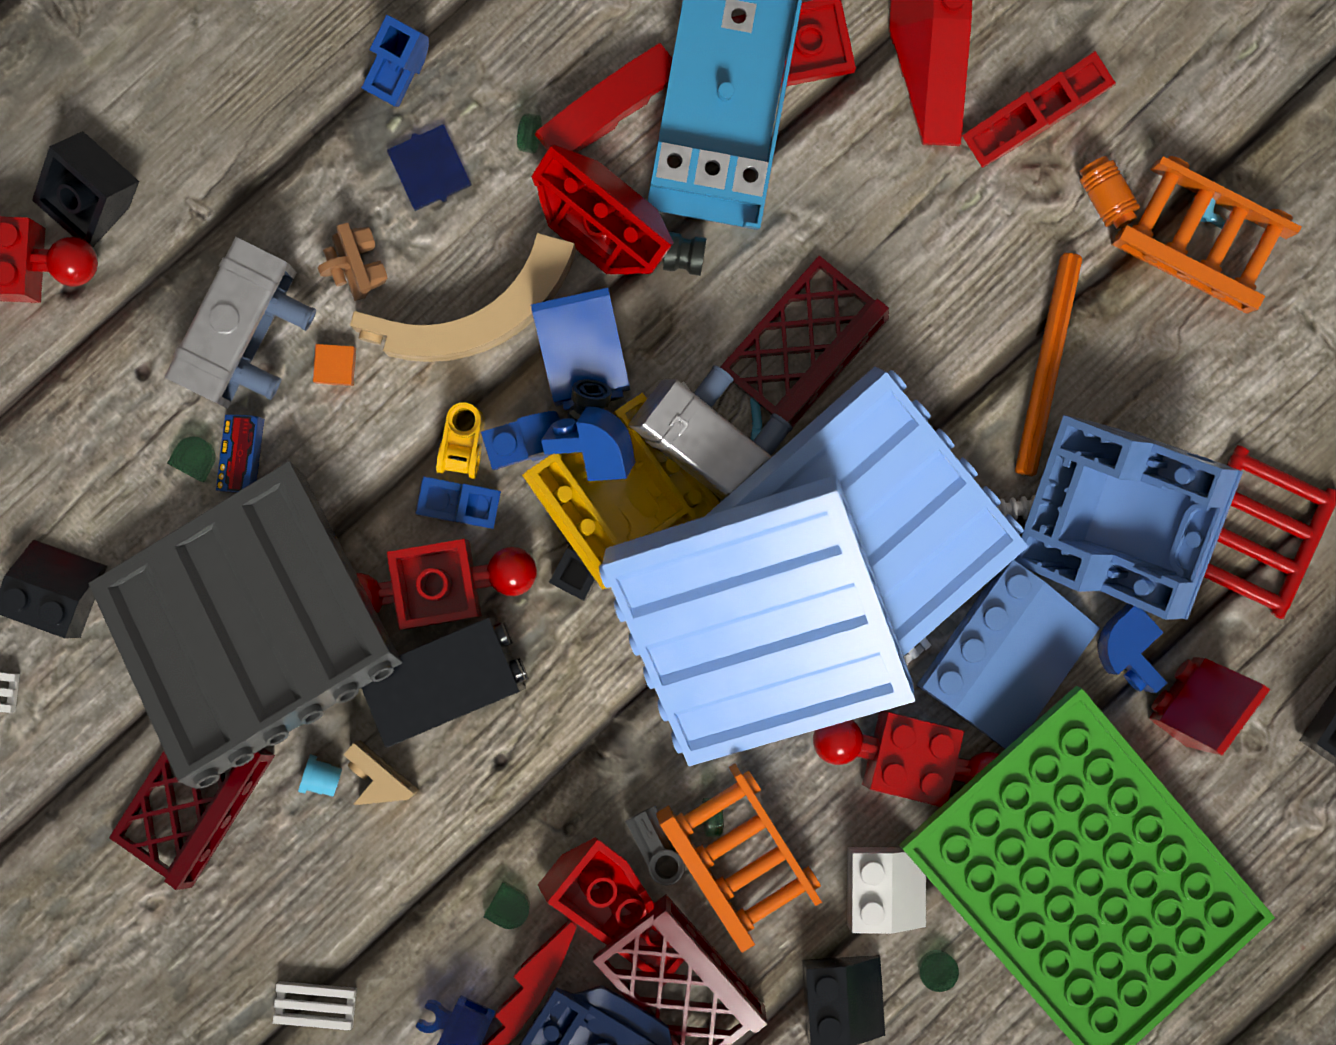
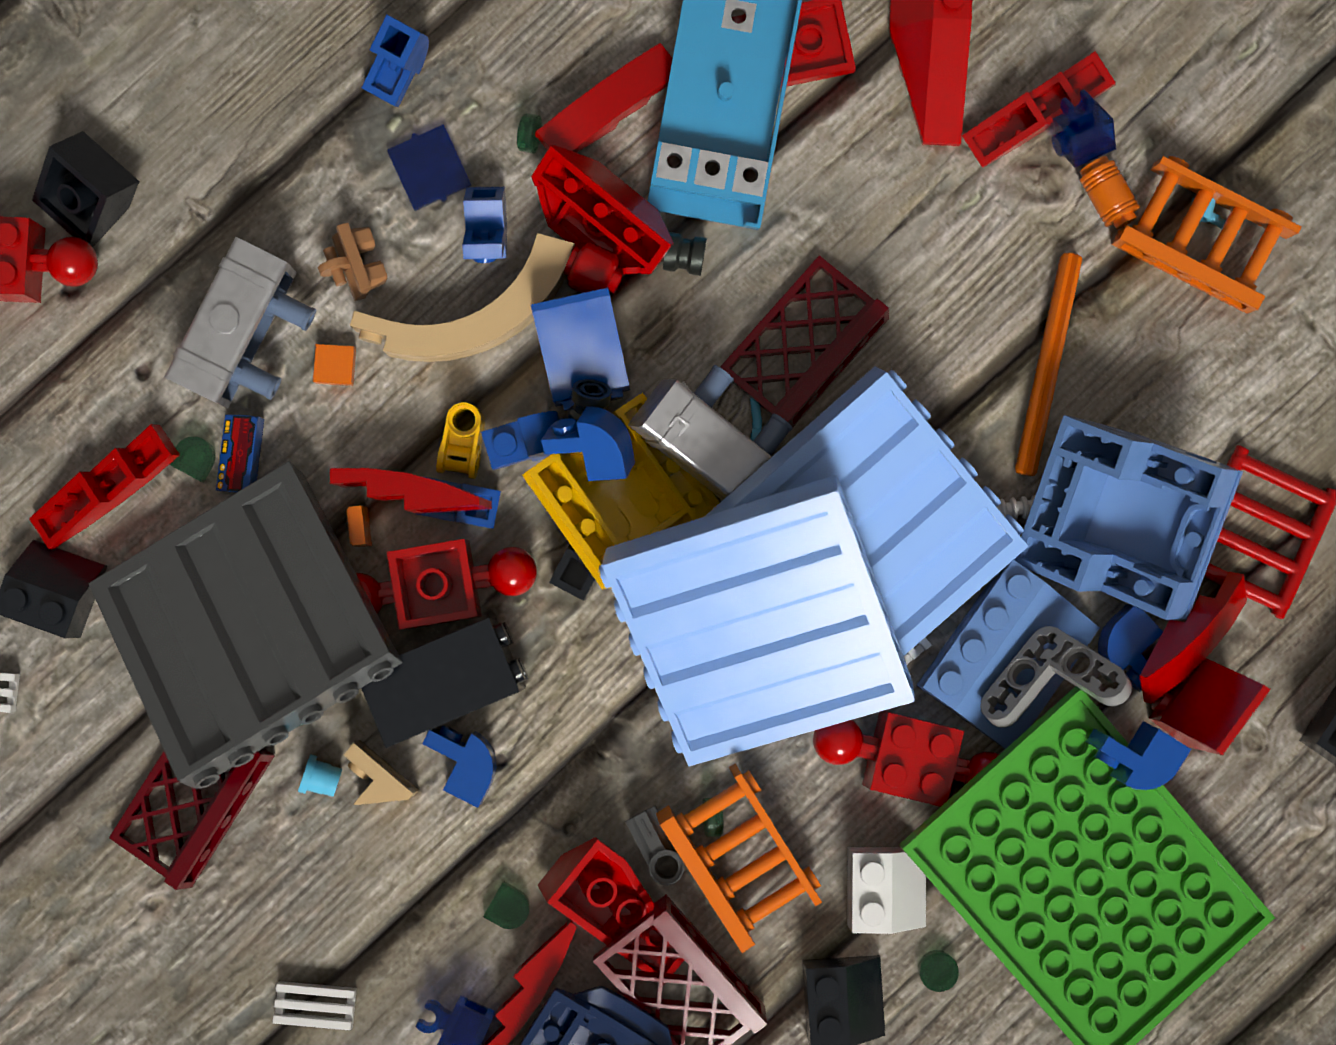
(106, 486): none -> red slope
(359, 526): none -> orange tile
(418, 492): none -> red slope
(474, 765): none -> blue brick
(485, 224): none -> blue brick
(593, 269): none -> red head
(1057, 662): none -> light grey beam
(1083, 131): none -> clear blue brick
(1146, 762): none -> blue brick
(1191, 642): none -> red slope

